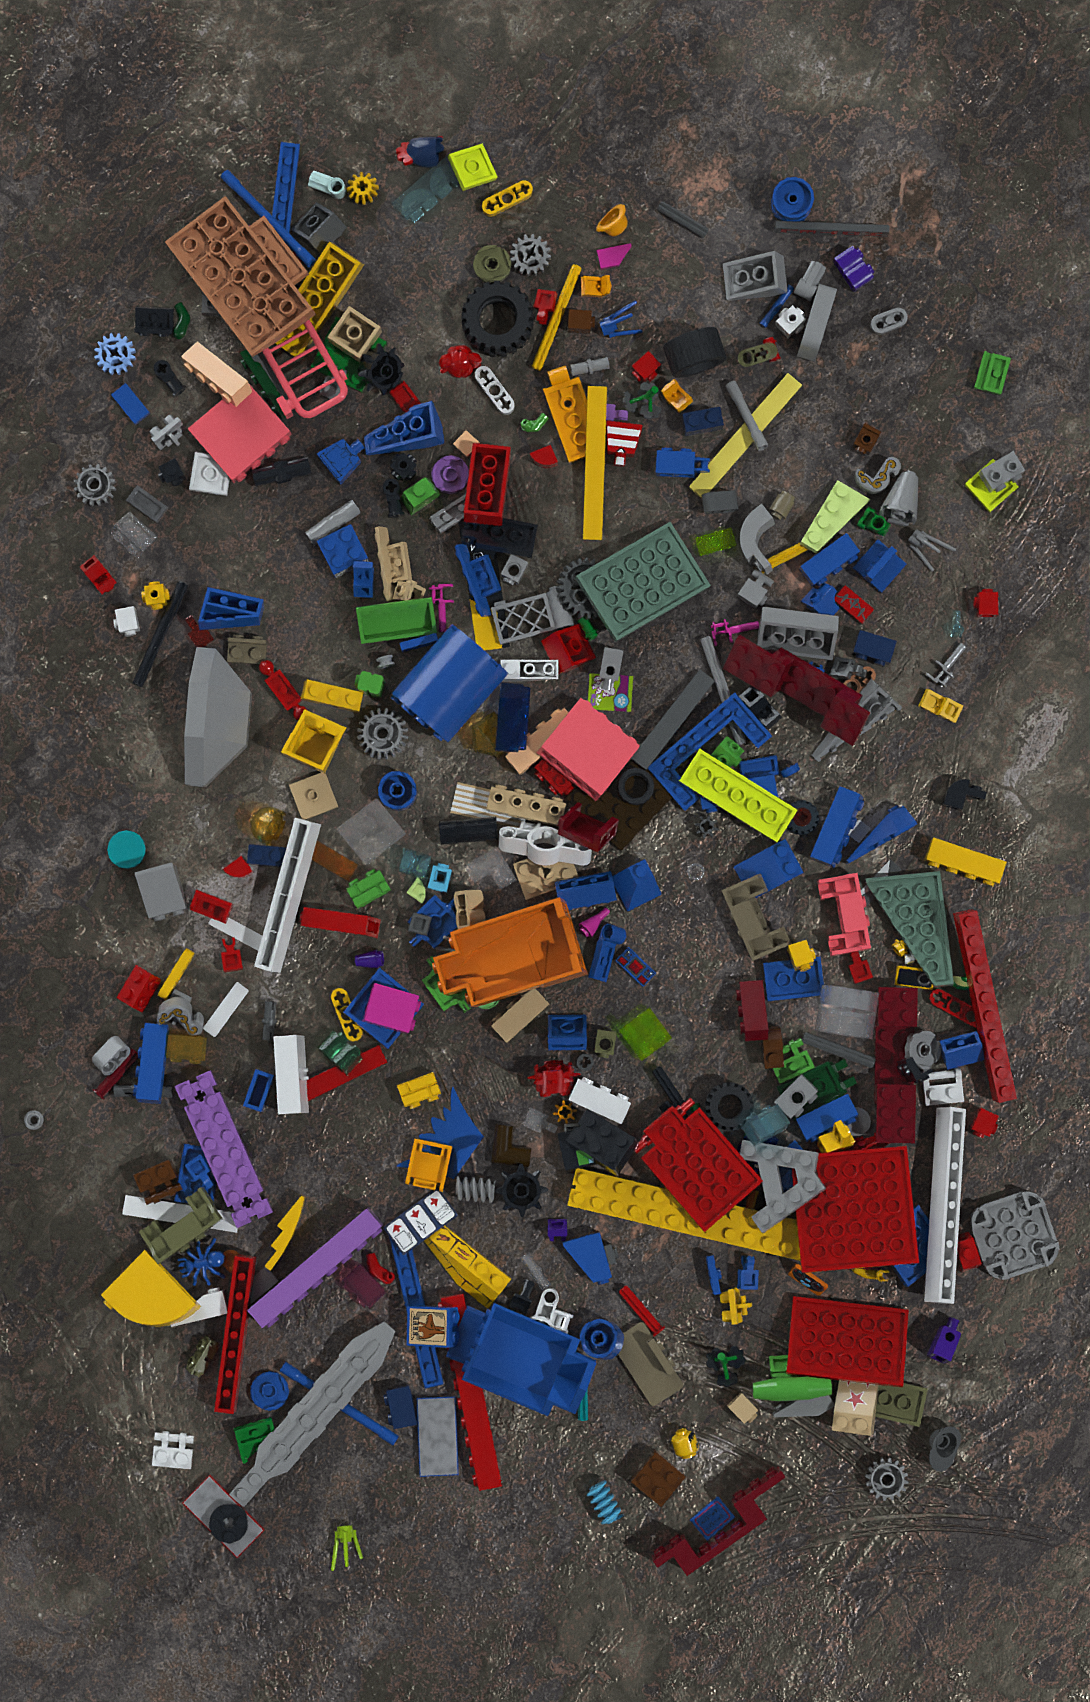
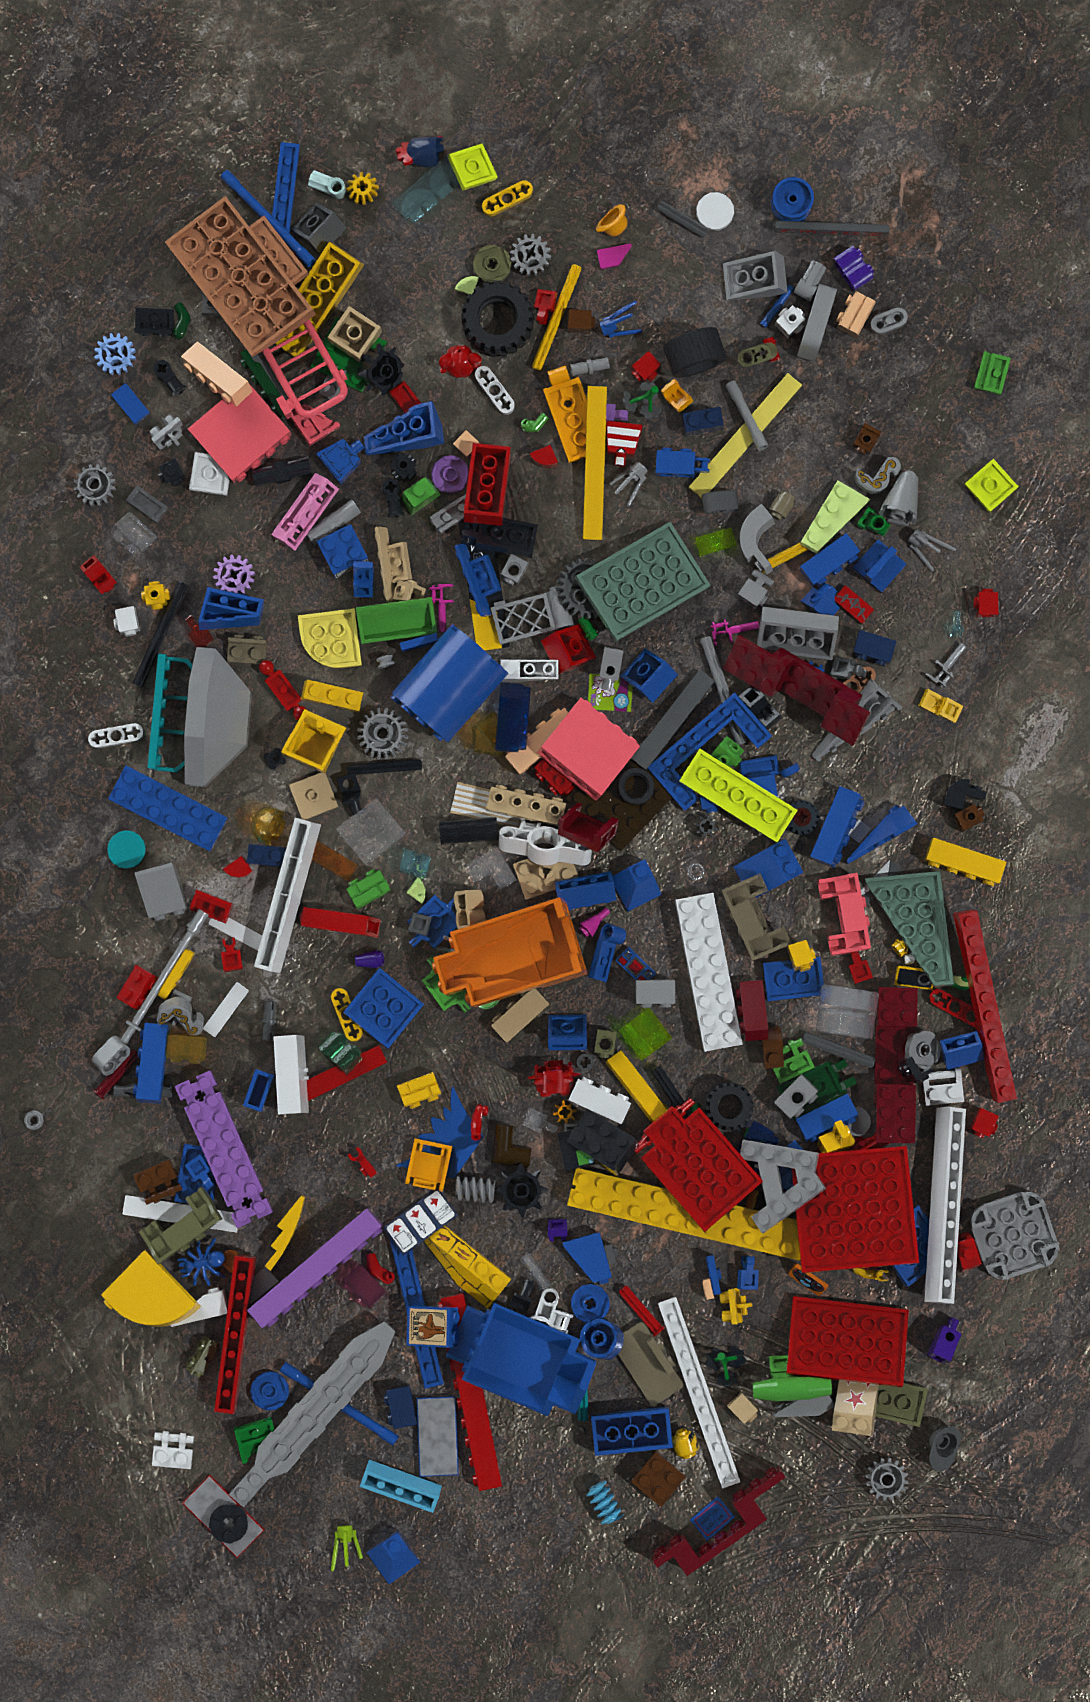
(129, 728): none -> white beam
(158, 719): none -> teal plate
(168, 808): none -> blue plate
(192, 929): none -> light grey bar
(226, 579): none -> lavender gear
(274, 763): none -> black plate
(305, 511): none -> bright pink brick
(313, 428): none -> coral wing
(331, 638): none -> light yellow plate
(352, 795): none -> black bracket
(366, 1167): none -> red plate
(370, 684): bright green brick -> none
(384, 767): none -> black axle
(391, 1008): dark pink brick -> none
(393, 1557): none -> blue slope
(399, 780): blue brick -> none
(401, 1486): none -> medium azure brick
(436, 885): medium azure brick -> none
(467, 285): none -> yellowish green tile
(476, 1121): none -> red arm
(580, 1308): none -> blue plate
(595, 286): light orange bracket -> none
(635, 473): none -> light grey plant
(636, 1086): none -> yellow tile
(641, 1440): none -> blue brick
(649, 675): none -> blue slope
(655, 992): none -> light grey brick
(699, 1392): none -> white plate
(707, 1288): none -> light nougat tile
(708, 972): none -> white brick
(715, 211): none -> white tile
(765, 1125): clear light blue brick -> none
(855, 314): none -> light nougat brick
(962, 817): none -> reddish brown brick
(1001, 472): light grey brick -> none

